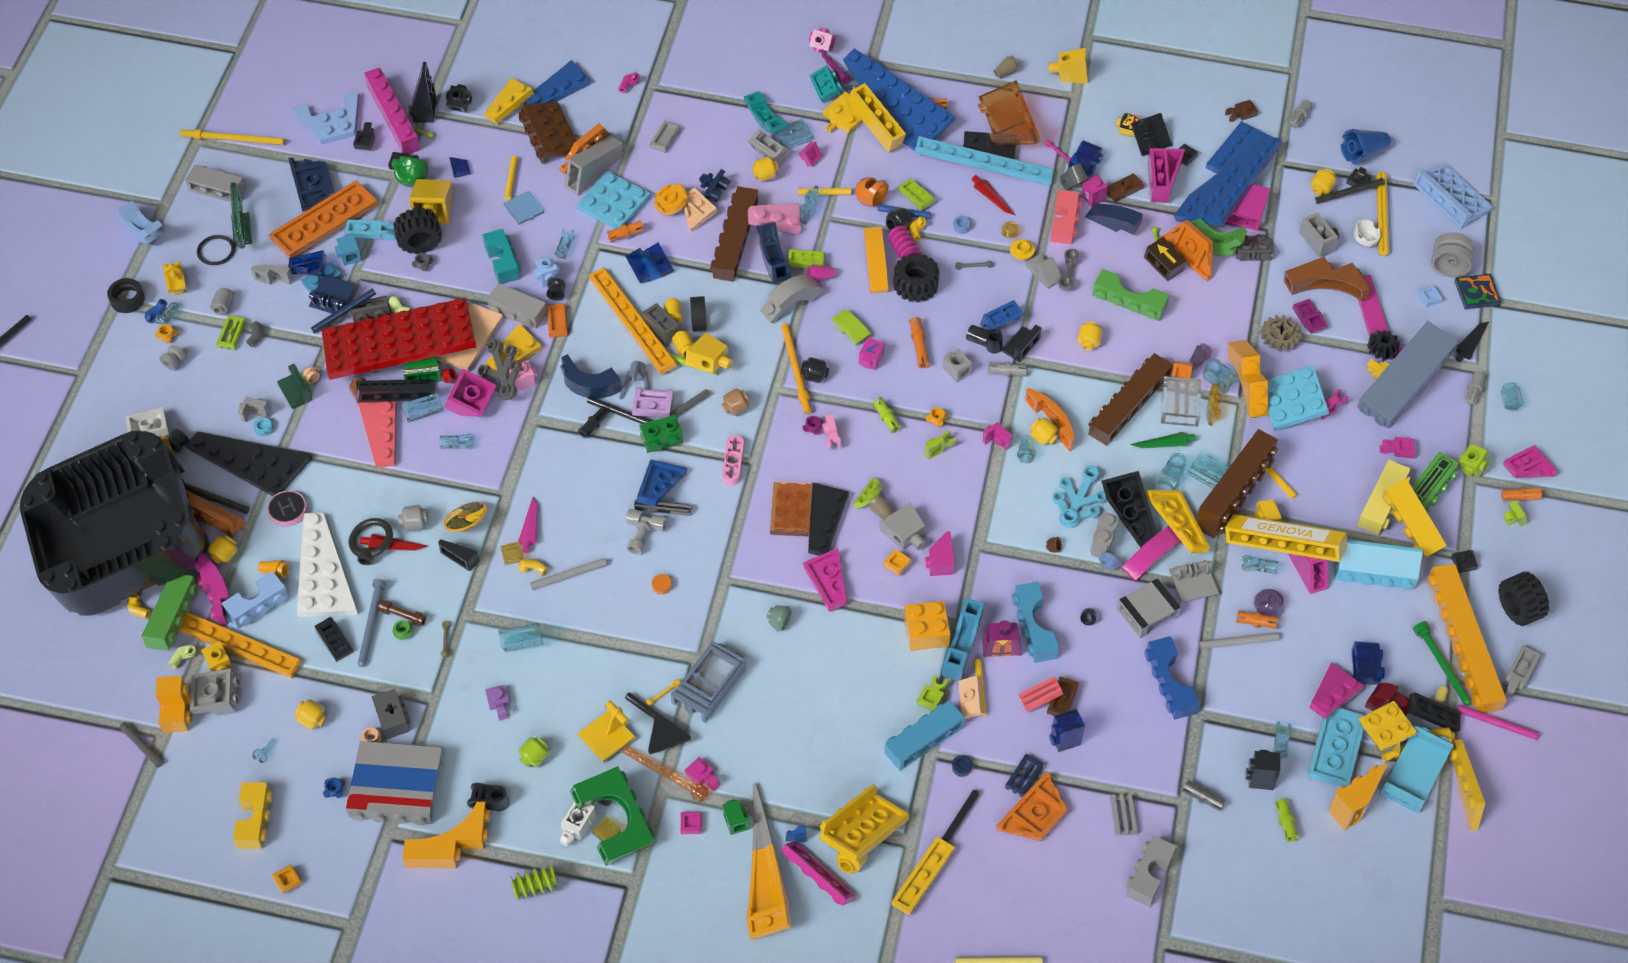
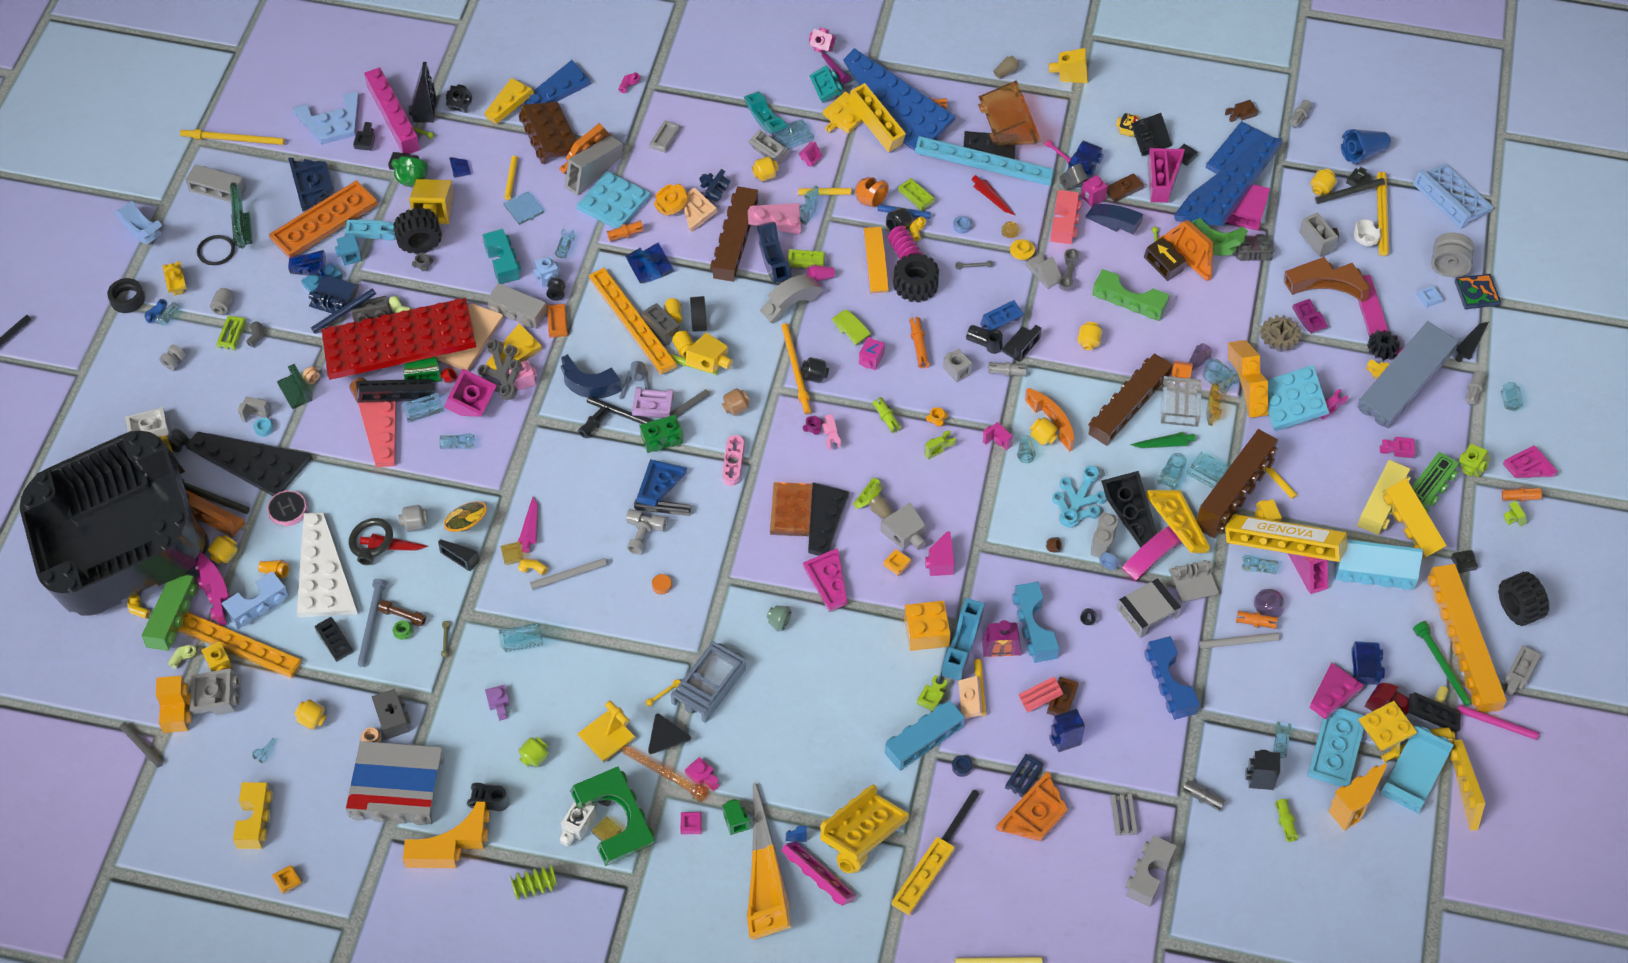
(166, 333): light orange plate -> none
(268, 273): light grey slope -> none
(333, 782): blue plate -> none
(642, 706): black bar -> none

